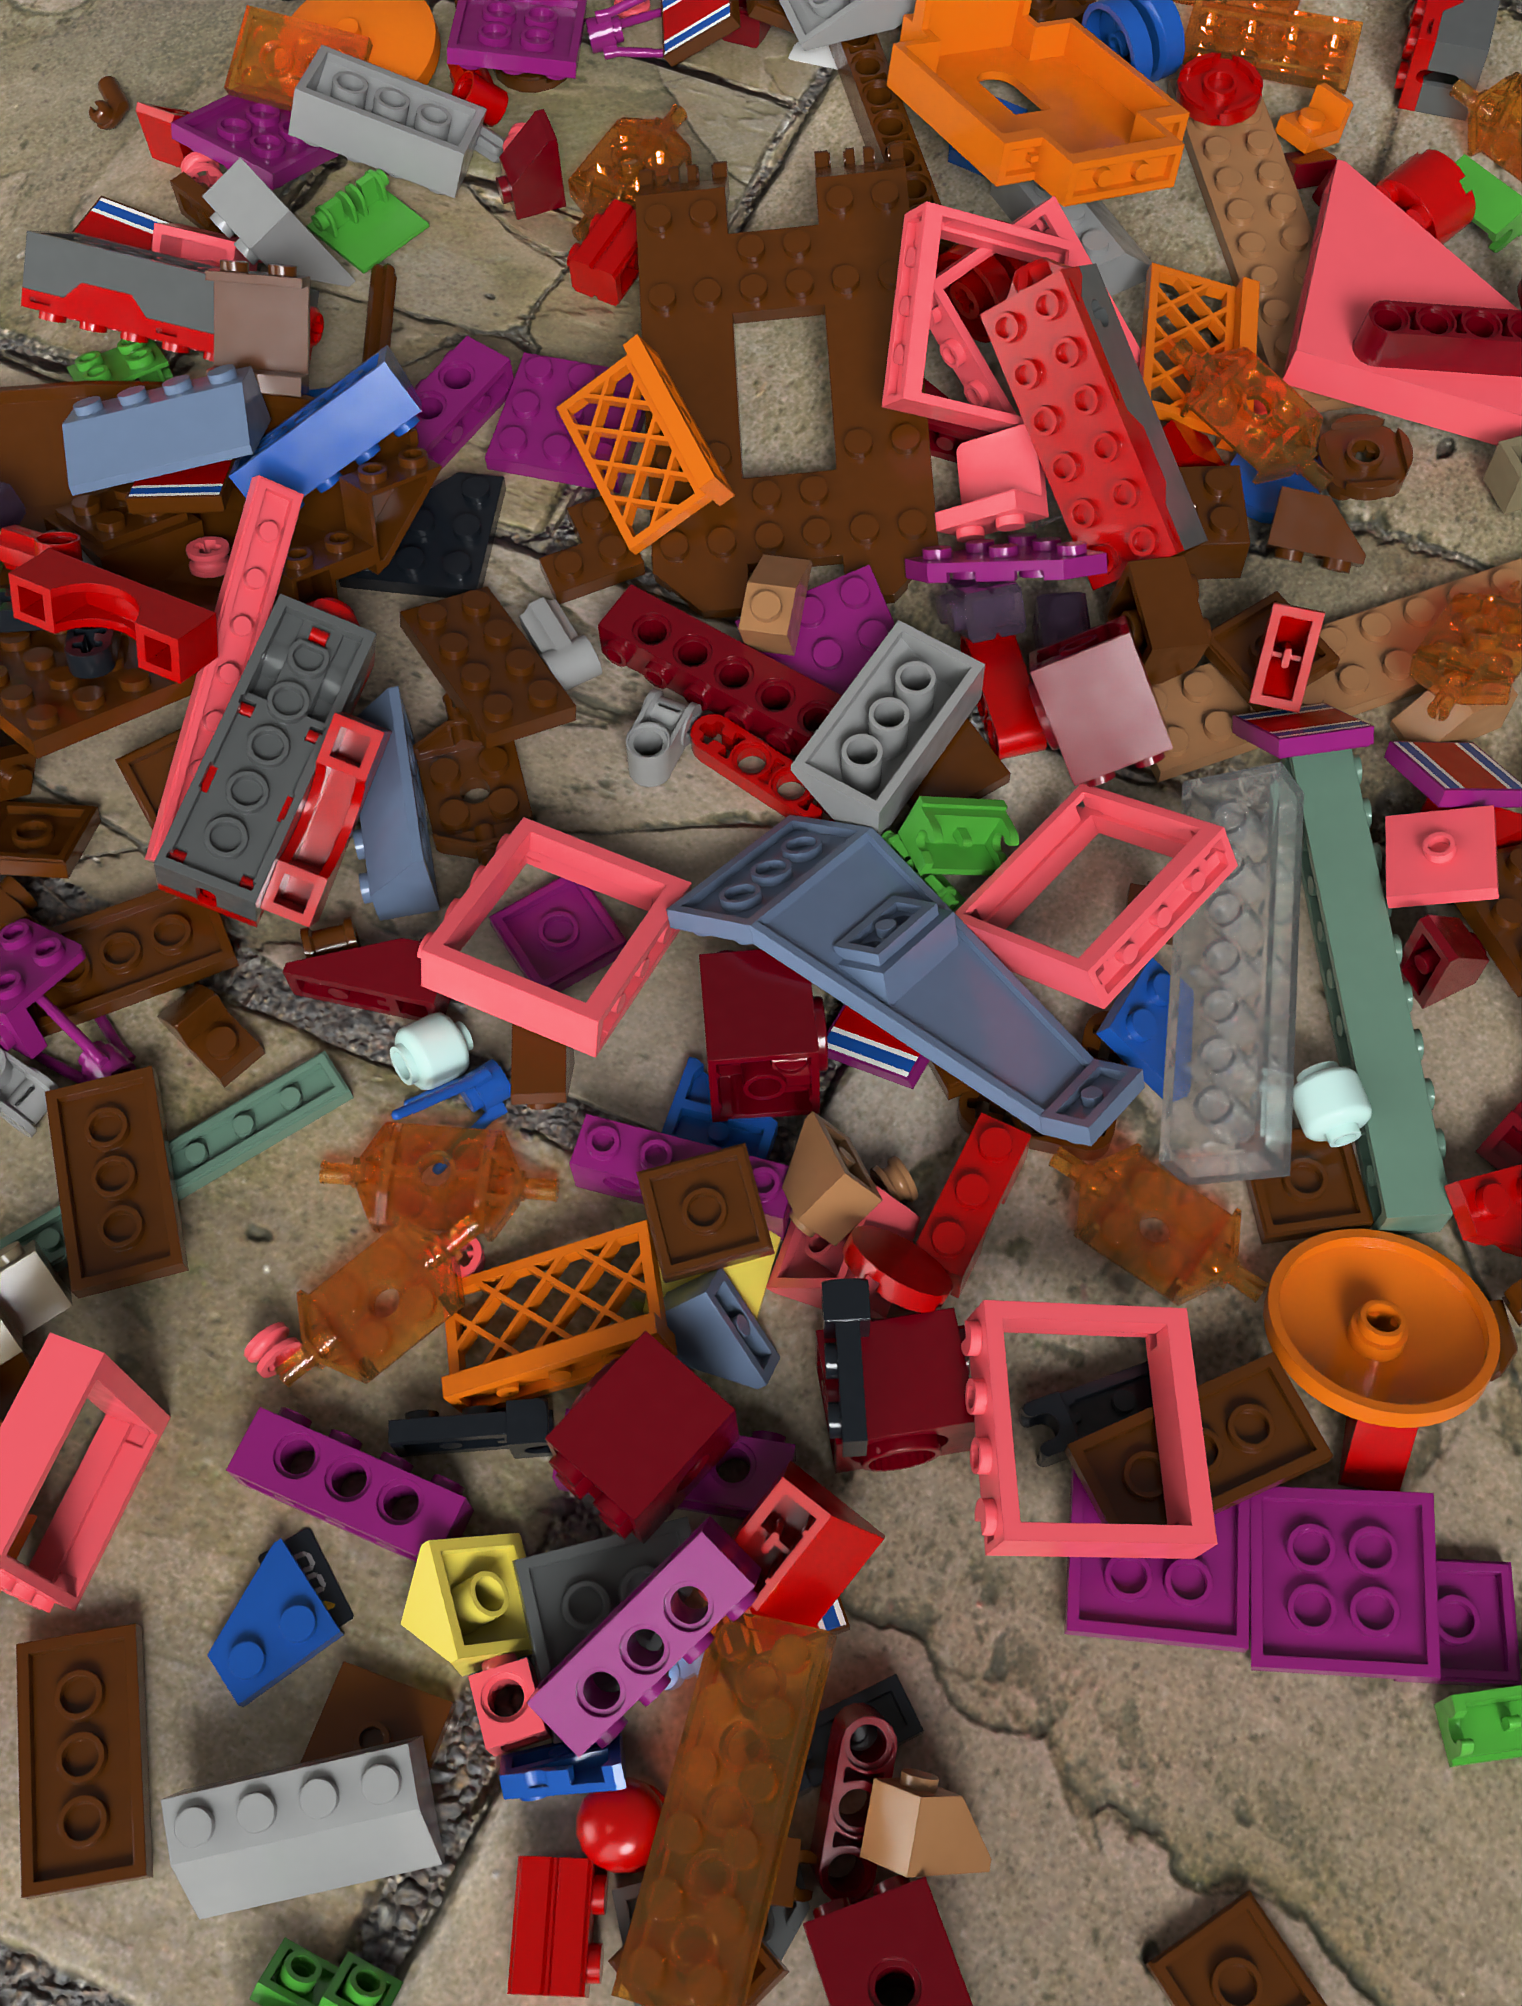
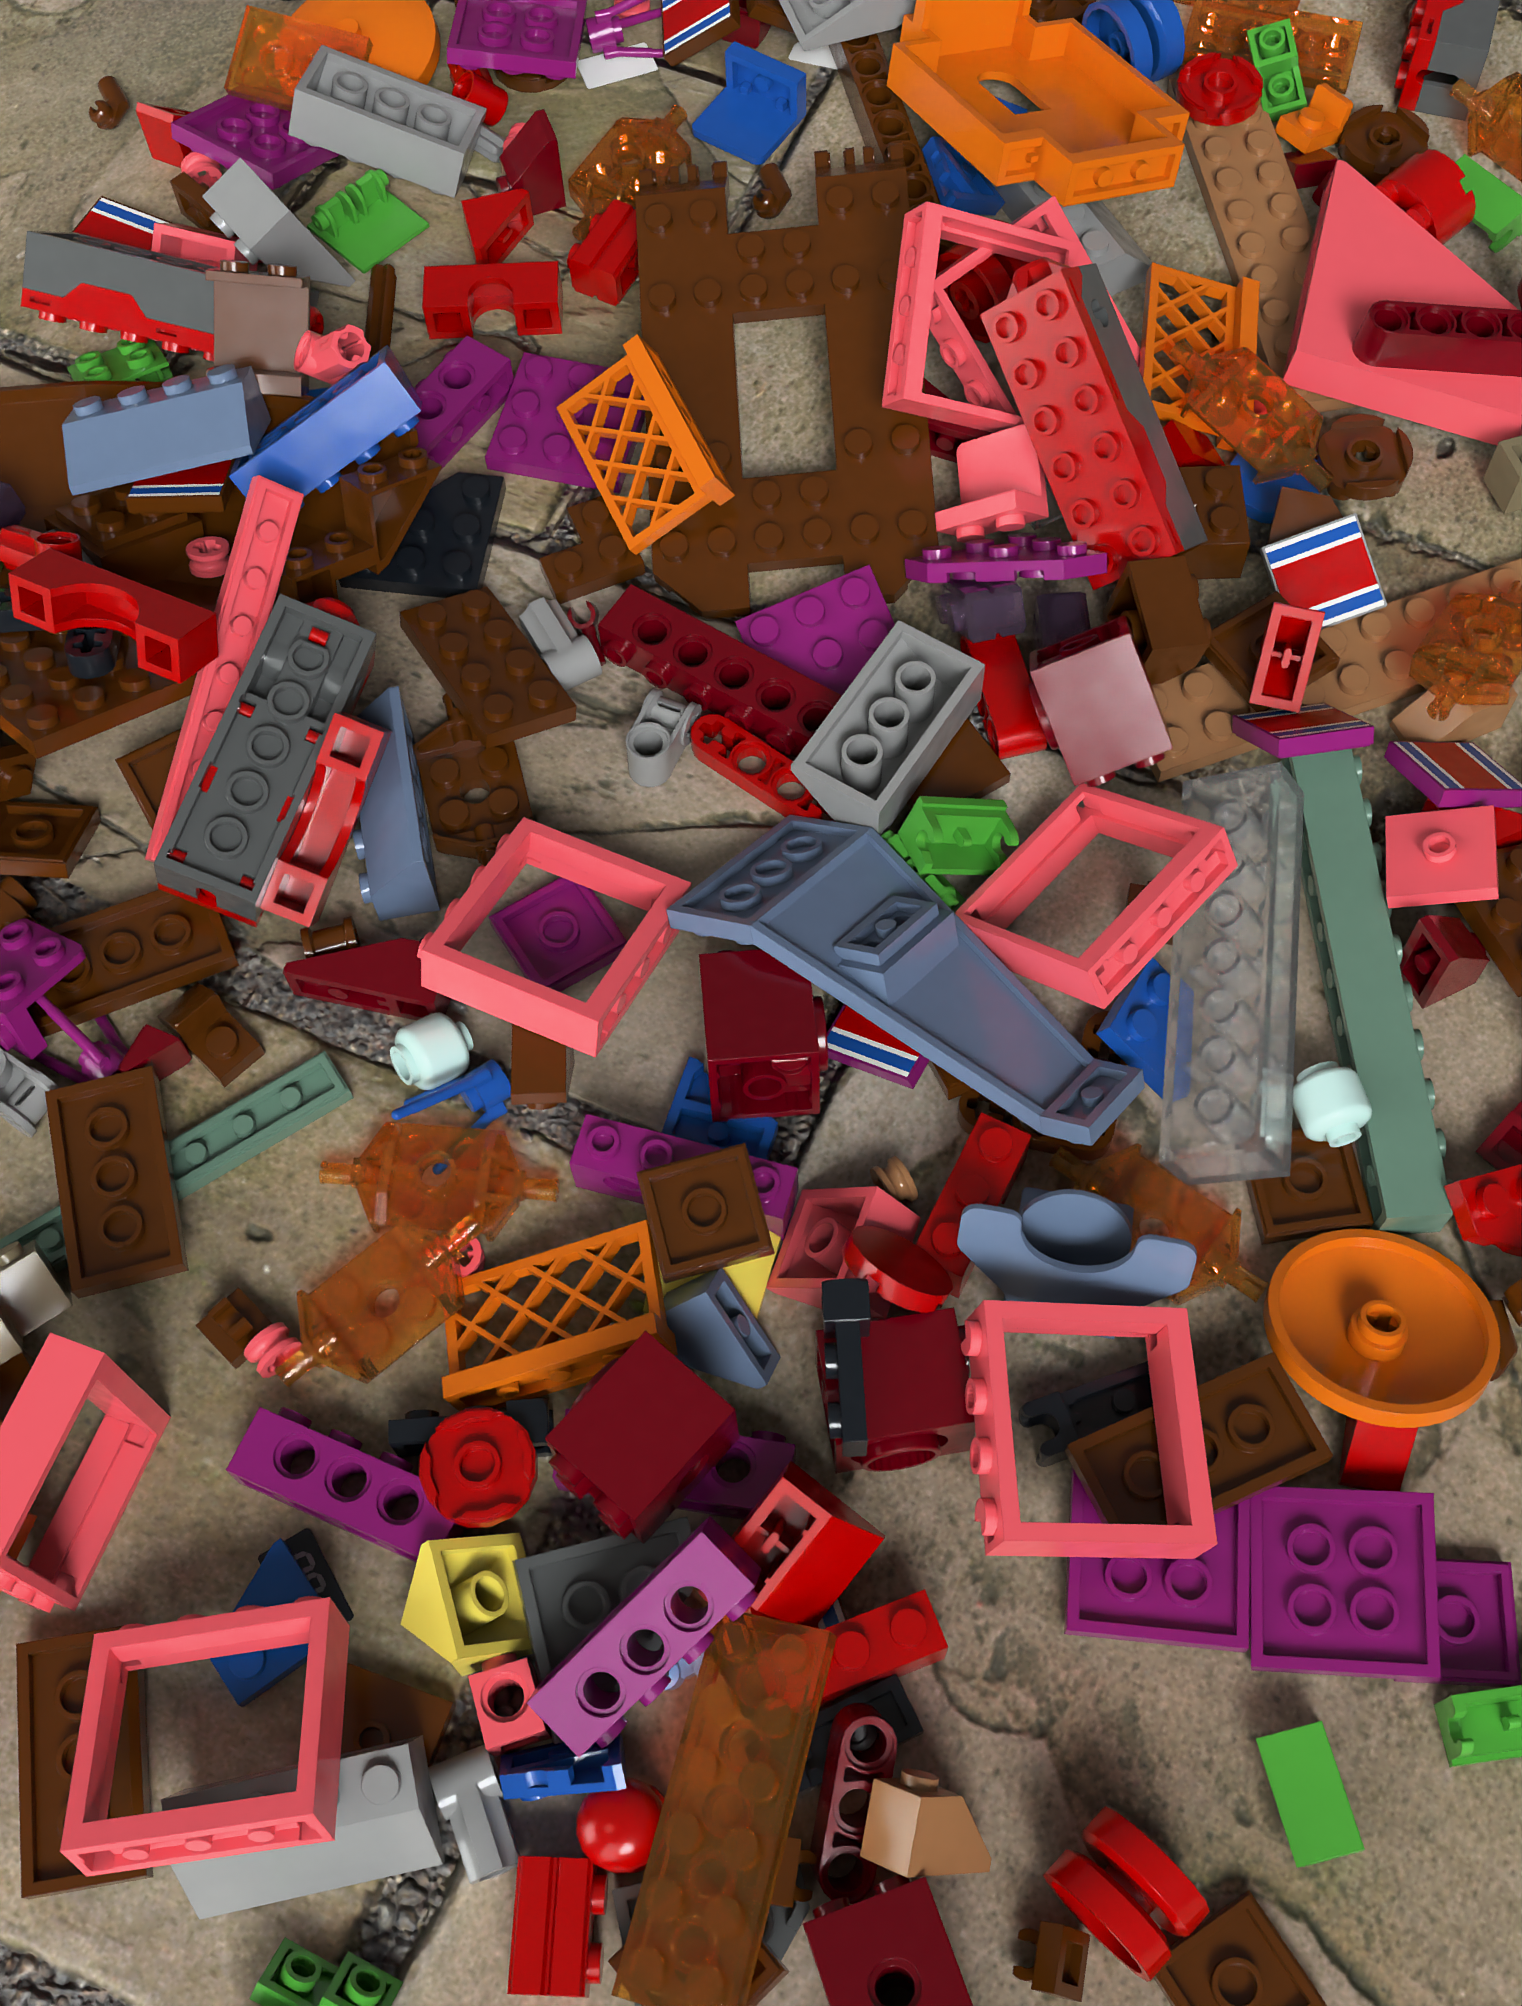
(158, 1050): none -> dark red slope
(221, 1828): none -> coral window
(233, 1325): none -> reddish brown tile
(331, 355): none -> coral piece
(461, 293): none -> red arch
(470, 1797): none -> light grey piece
(478, 1467): none -> red tile
(497, 224): none -> red slope
(588, 629): none -> dark red hand
(600, 72): none -> white sticker
(756, 106): none -> blue bracket
(775, 194): none -> reddish brown arm
(775, 604): medium nougat slope -> none
(827, 1182): medium nougat slope -> none
(884, 1643): none -> red arch
(958, 181): none -> blue wing
(1058, 1960): none -> reddish brown tile
(1073, 1251): none -> sand blue piece
(1127, 1893): none -> red wheel
(1276, 59): none -> bright green slope
(1310, 1794): none -> bright green hinge
(1326, 571): none -> tile
(1372, 126): none -> reddish brown plate

